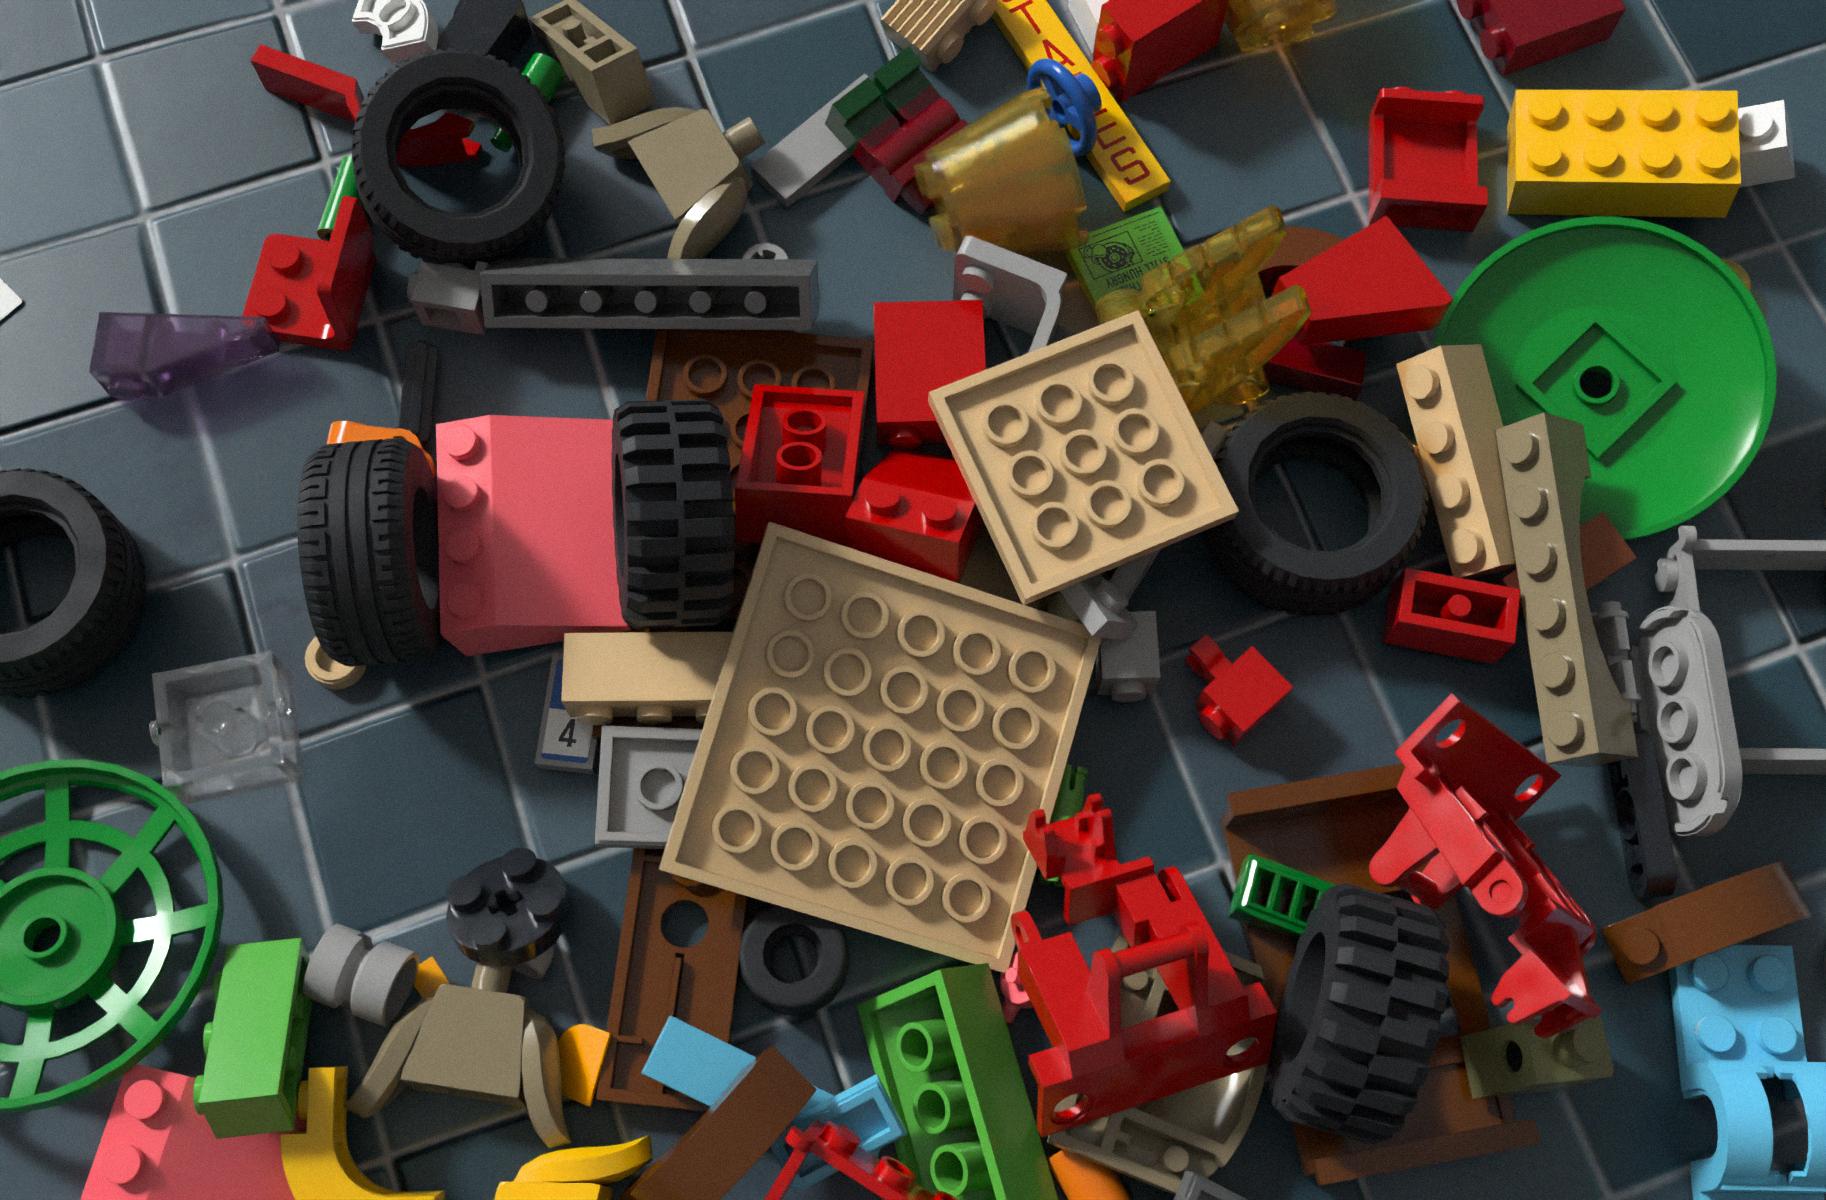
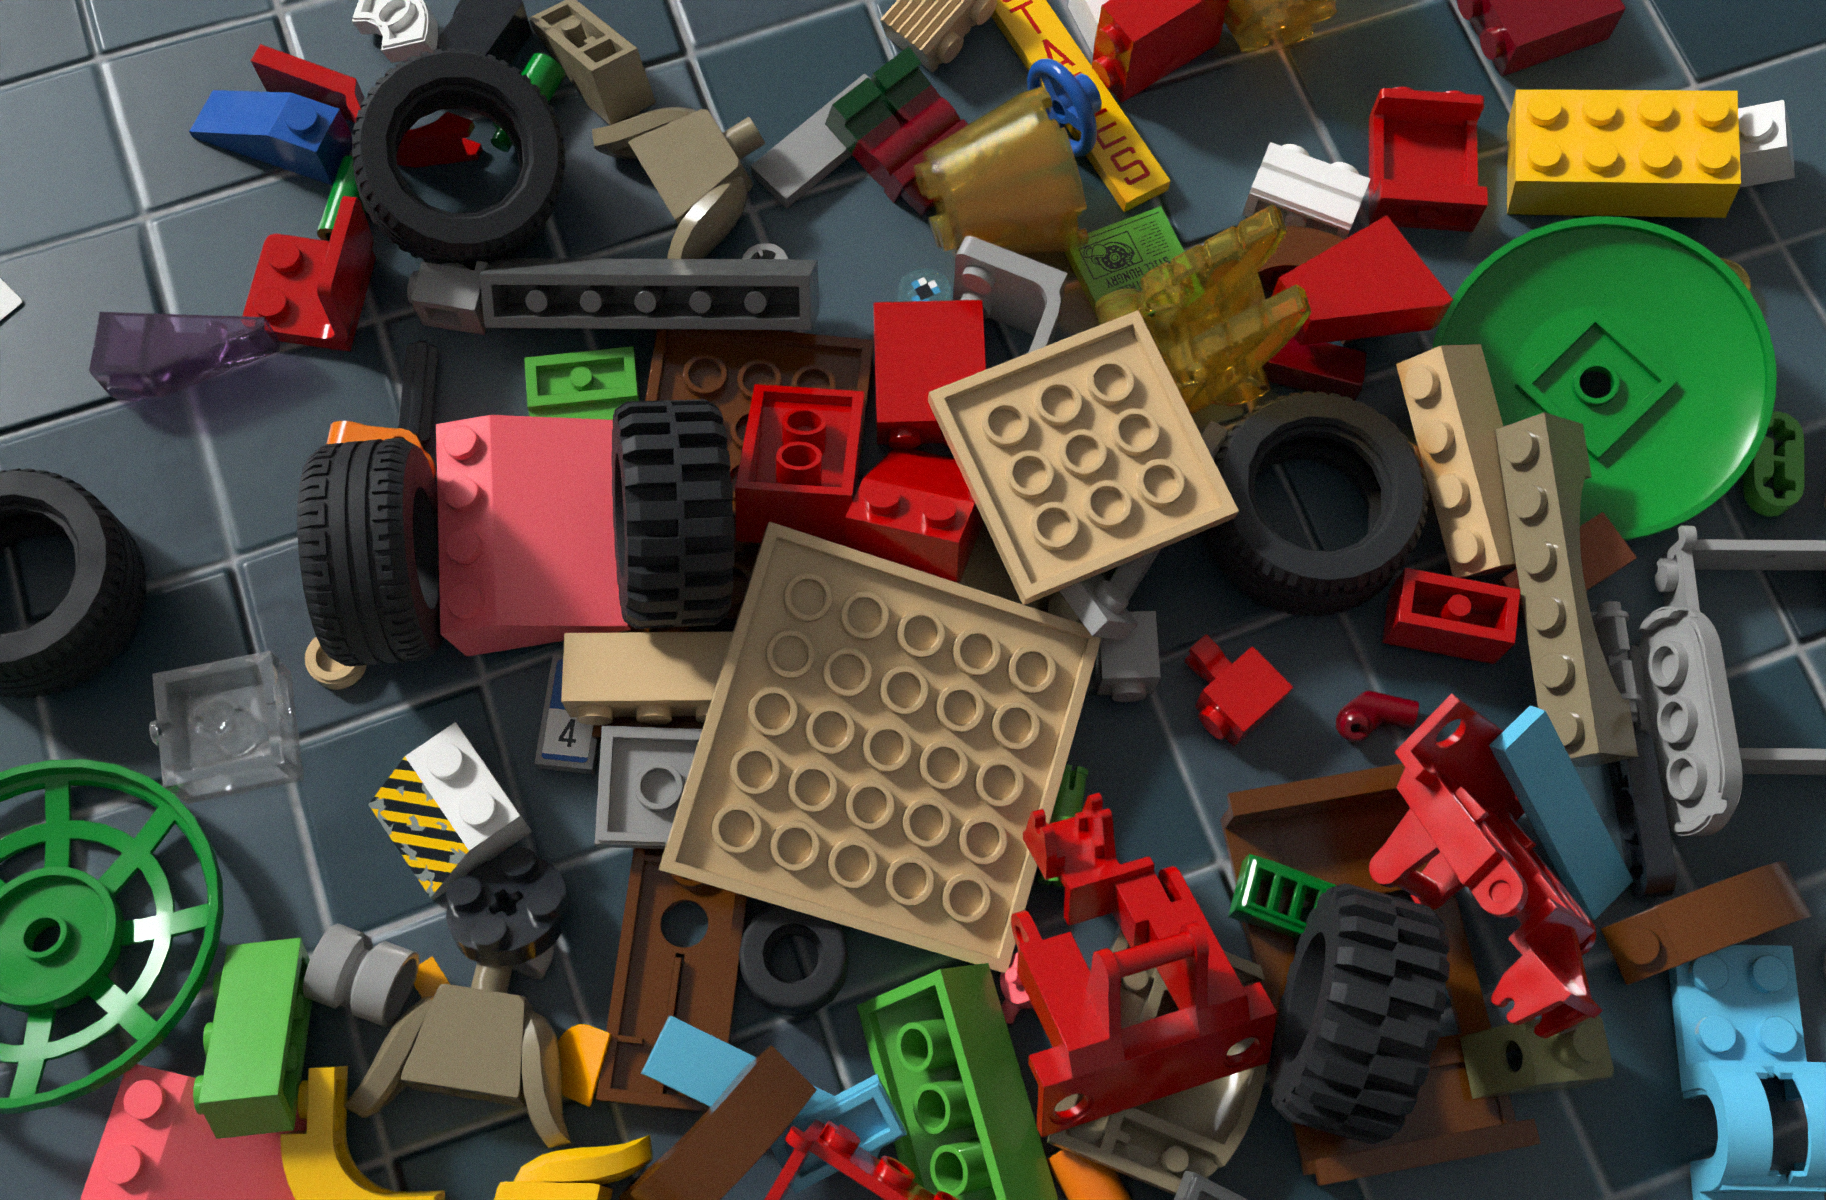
(277, 130): none -> blue slope
(446, 811): none -> slope
(581, 383): none -> bright green plate
(924, 285): none -> clear light blue tile
(1307, 190): none -> white brick
(1372, 709): none -> dark red arm
(1561, 811): none -> medium azure tile
(1784, 465): none -> bright green beam

